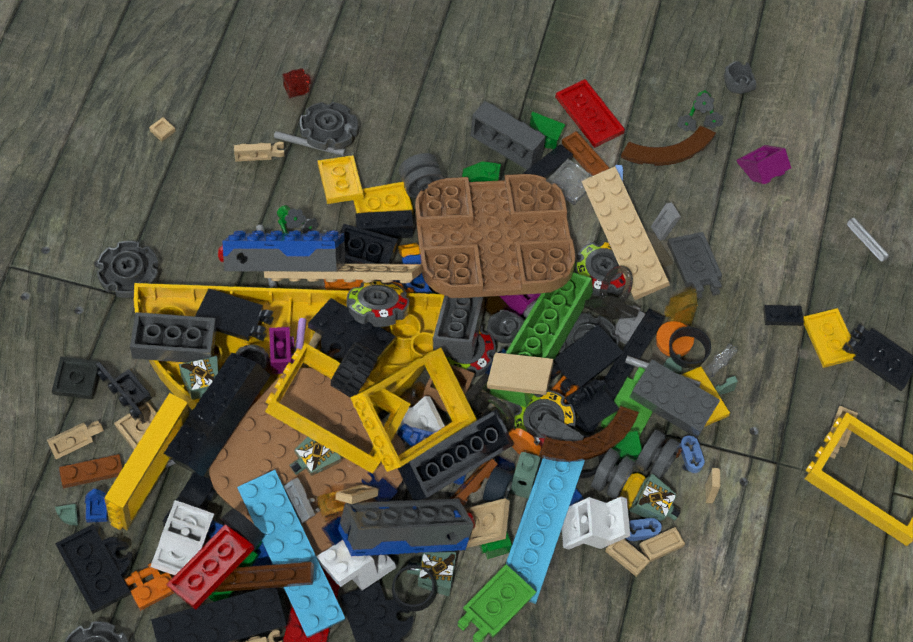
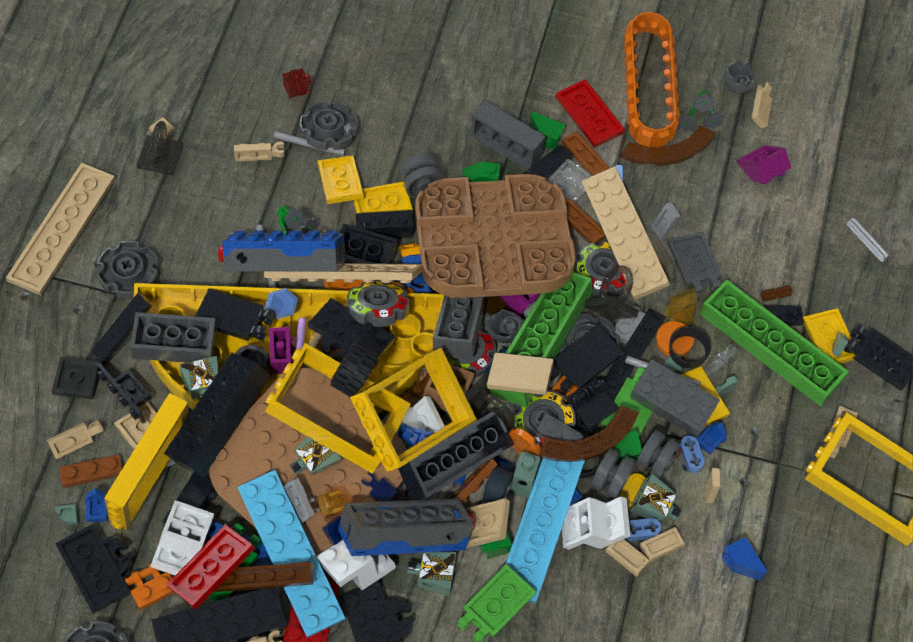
(60, 229): none -> tan plate
(120, 329): none -> black tile
(160, 153): none -> clear smoke tile
(243, 526): black tyre -> none
(281, 303): none -> medium blue panel
(356, 494): tan tile -> none
(417, 607): black tyre -> none
(422, 380): none -> clear orange slope
(583, 223): none -> dark orange plate
(659, 26): none -> orange piece
(712, 437): none -> blue tile
(743, 560): none -> blue slope
(762, 105): none -> tan plate
(774, 343): none -> bright green brick
(780, 292): none -> reddish brown piece
(839, 344): none -> sand green tile

